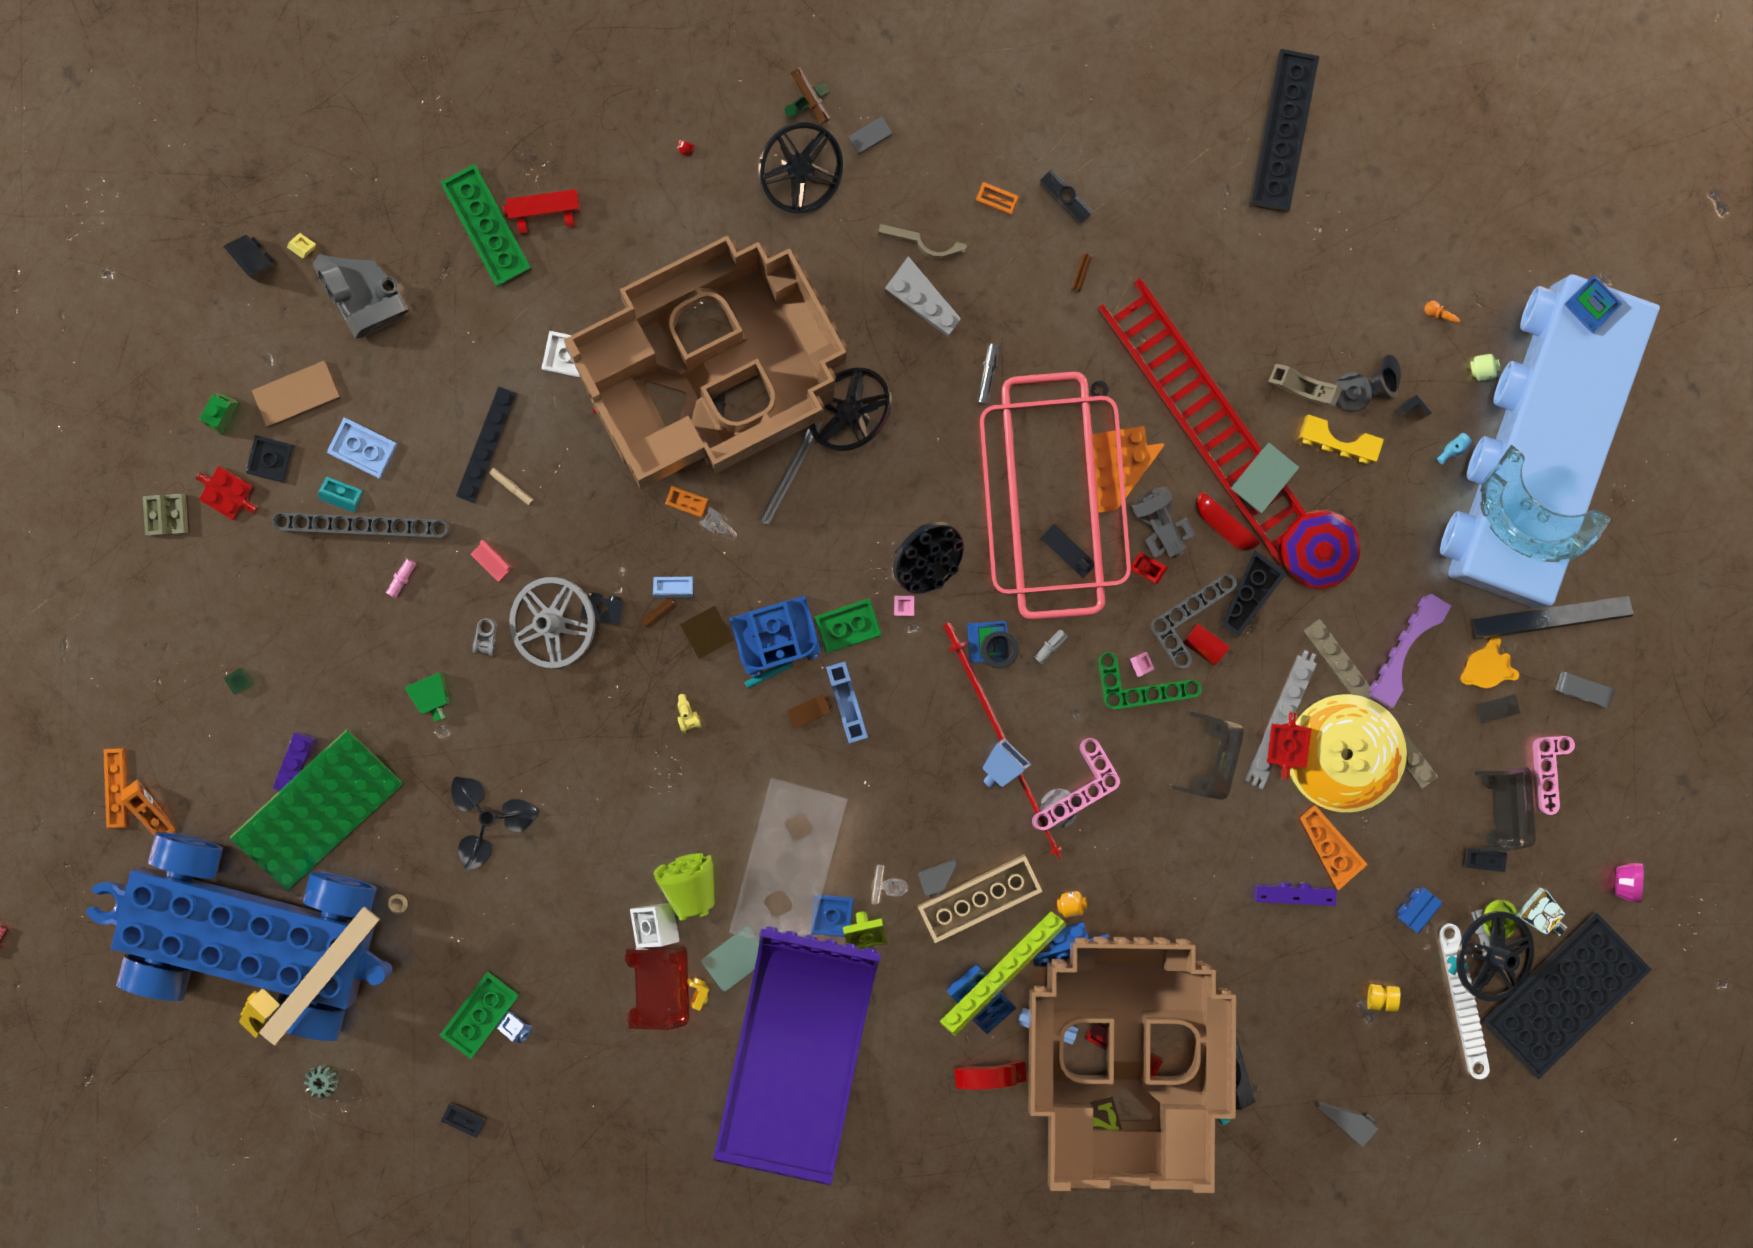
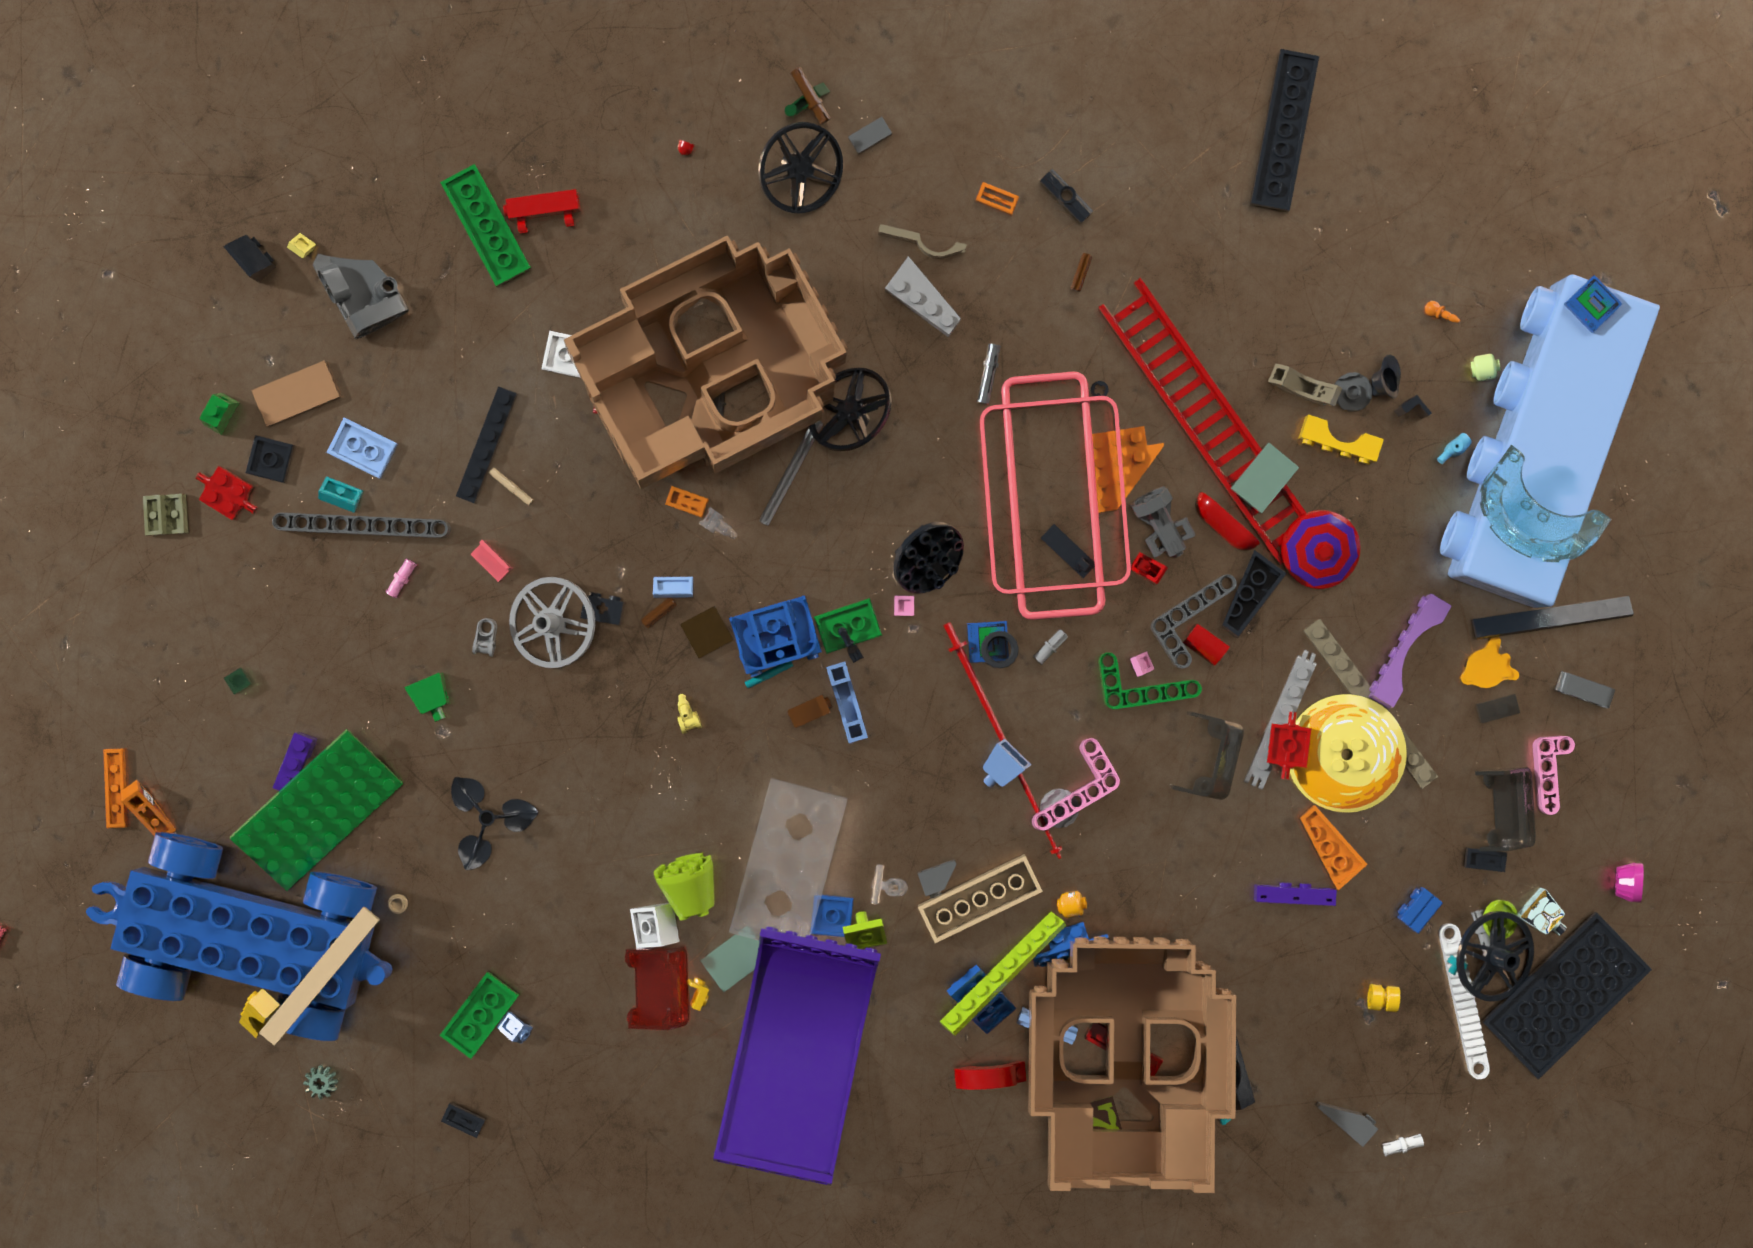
(853, 651): none -> black piece
(1402, 1145): none -> white pin

